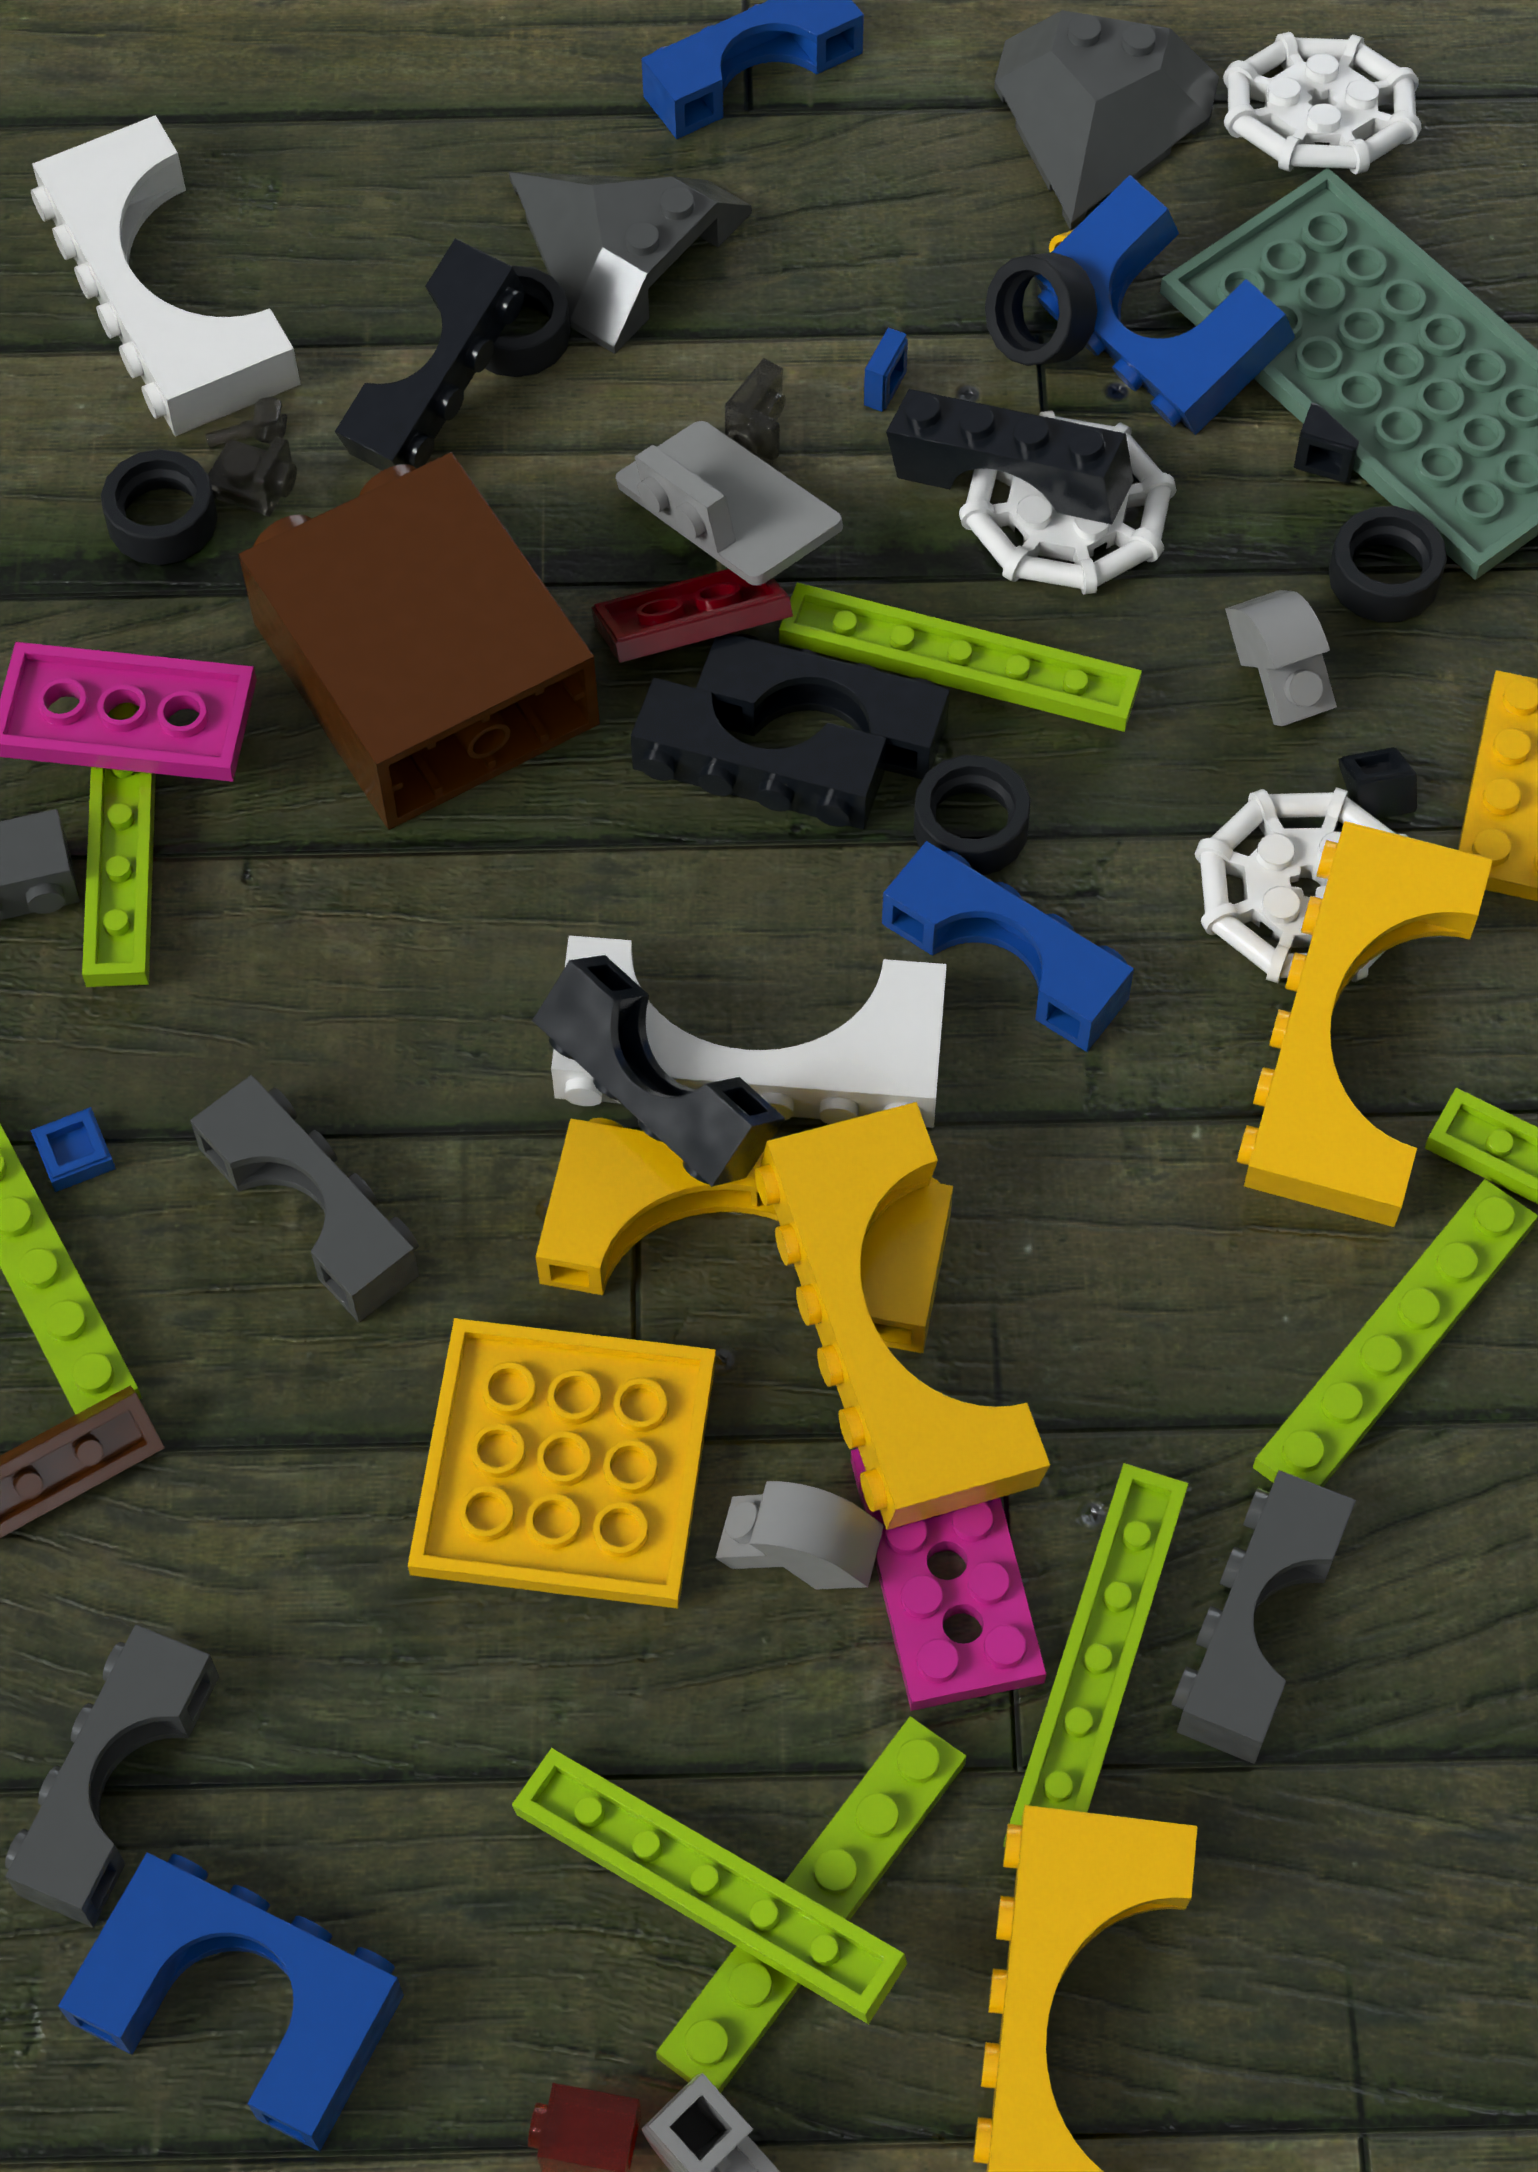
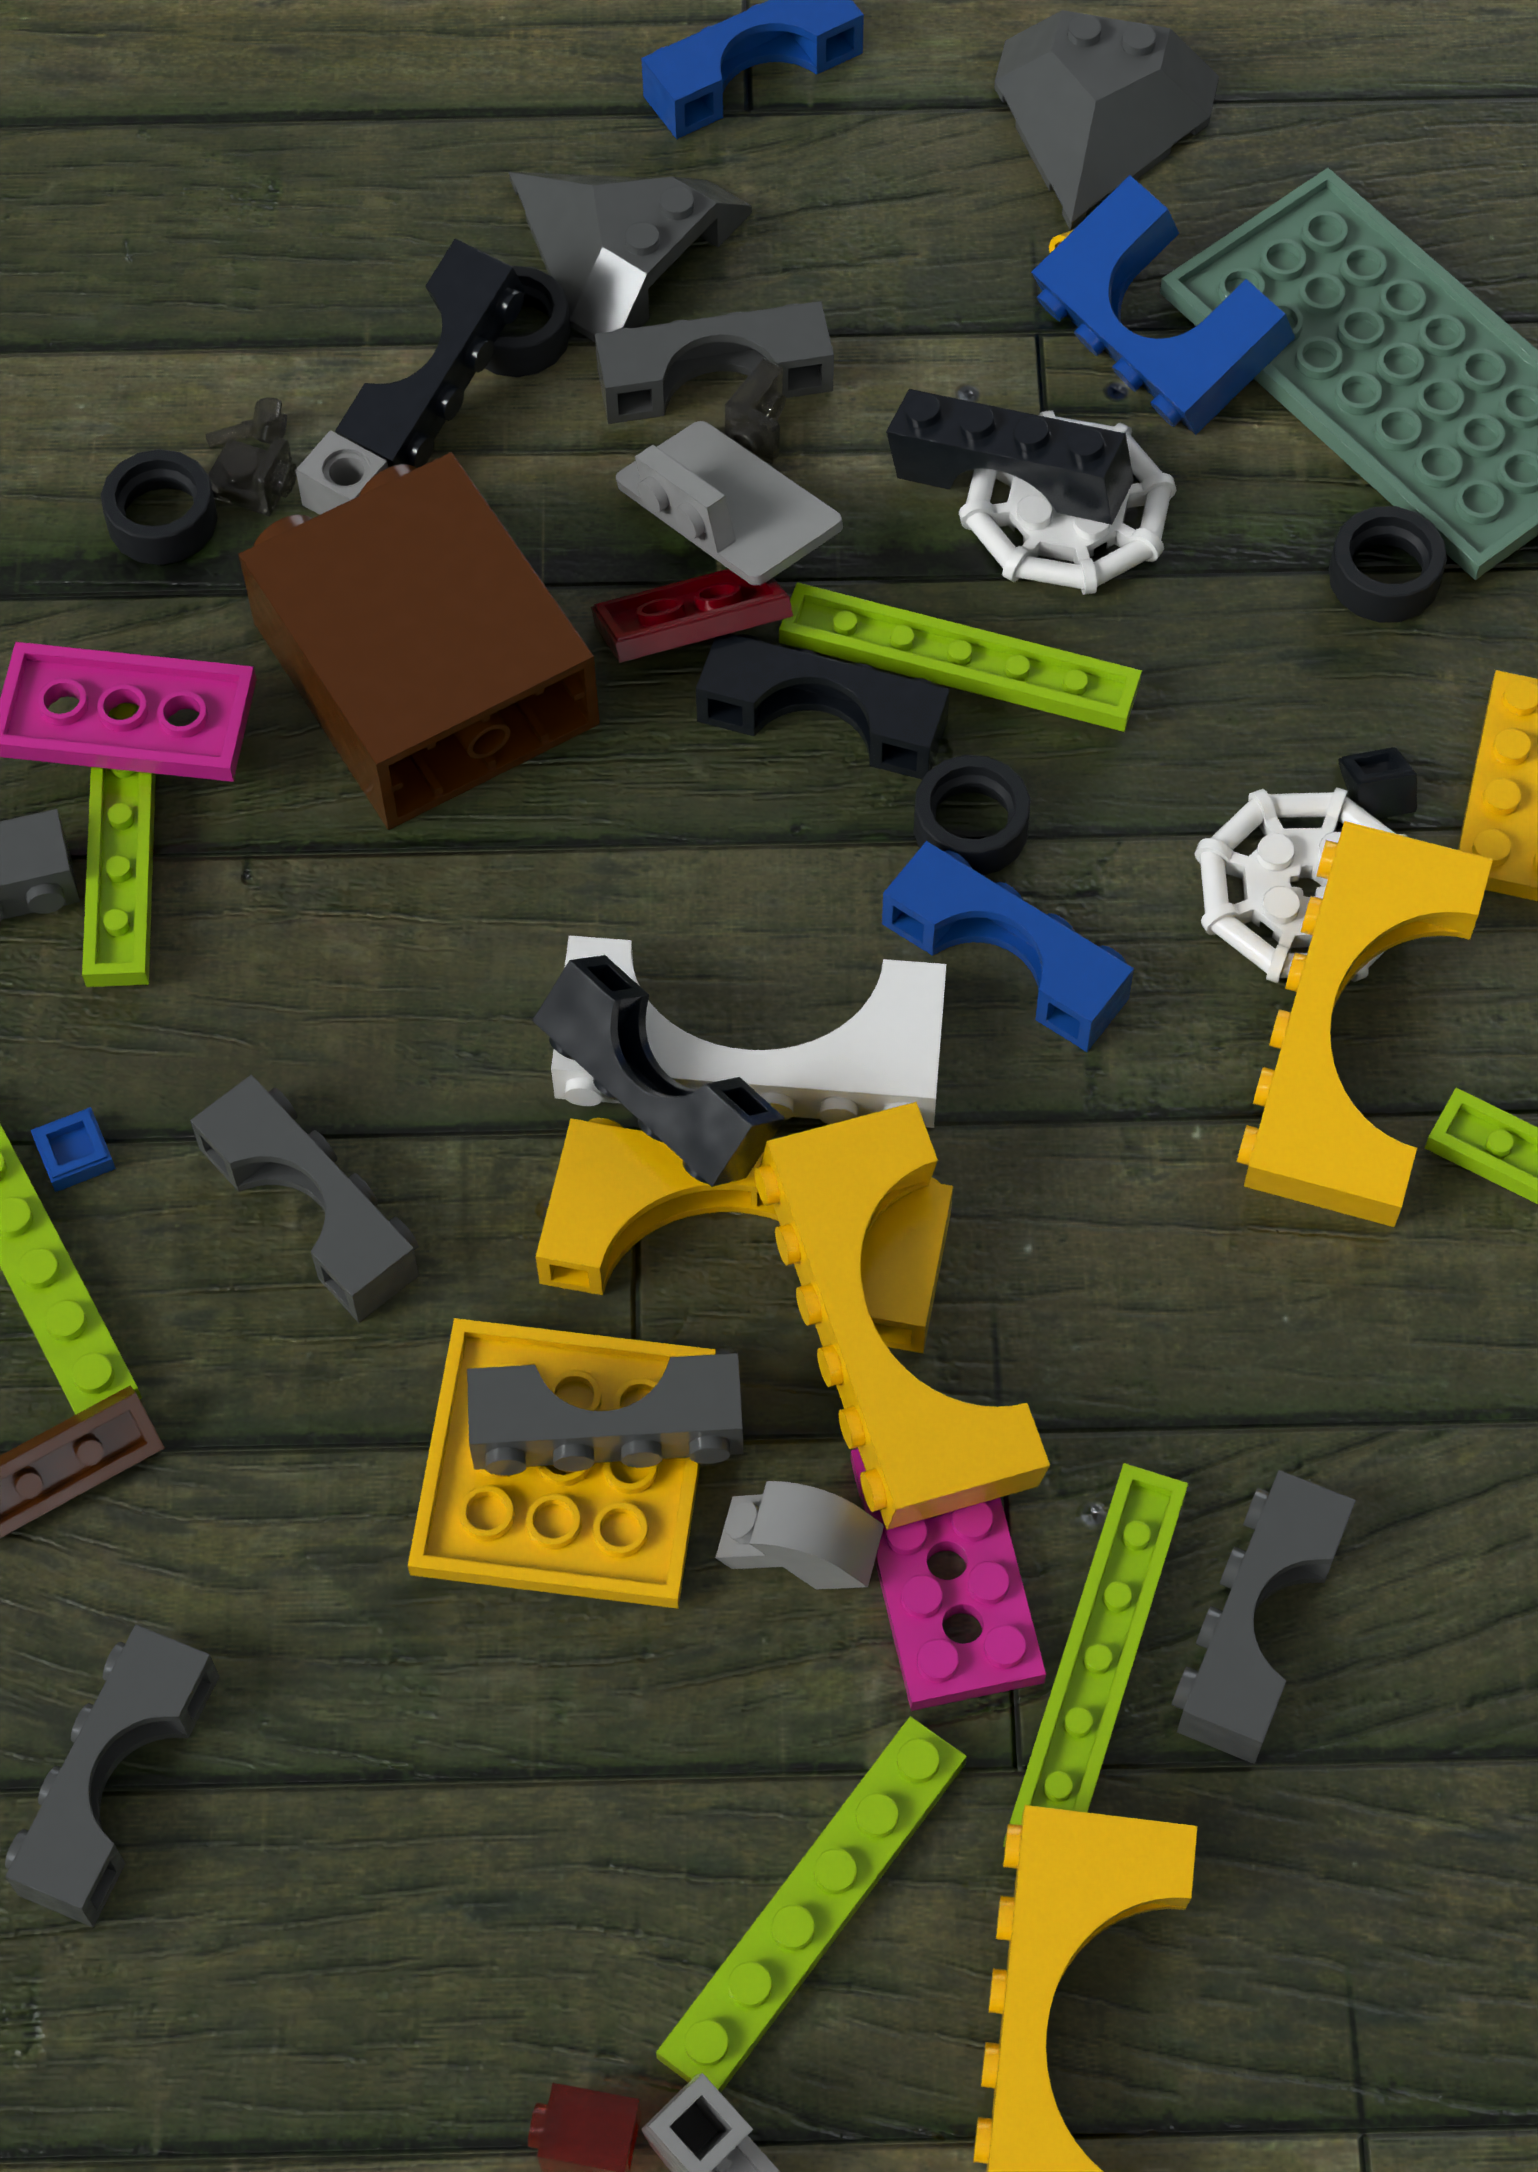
(176, 1919): blue arch -> none
(189, 361): white arch -> none
(335, 473): none -> light grey brick
(524, 1424): none -> dark grey arch
(649, 363): none -> dark grey arch
(711, 1885): lime plate -> none
(823, 777): black arch -> none
(885, 369): blue tile -> none
(1075, 303): black tyre -> none
(1286, 645): light grey brick -> none
(1325, 446): black slope -> none
(1342, 100): white plate -> none
(1398, 1338): lime plate -> none

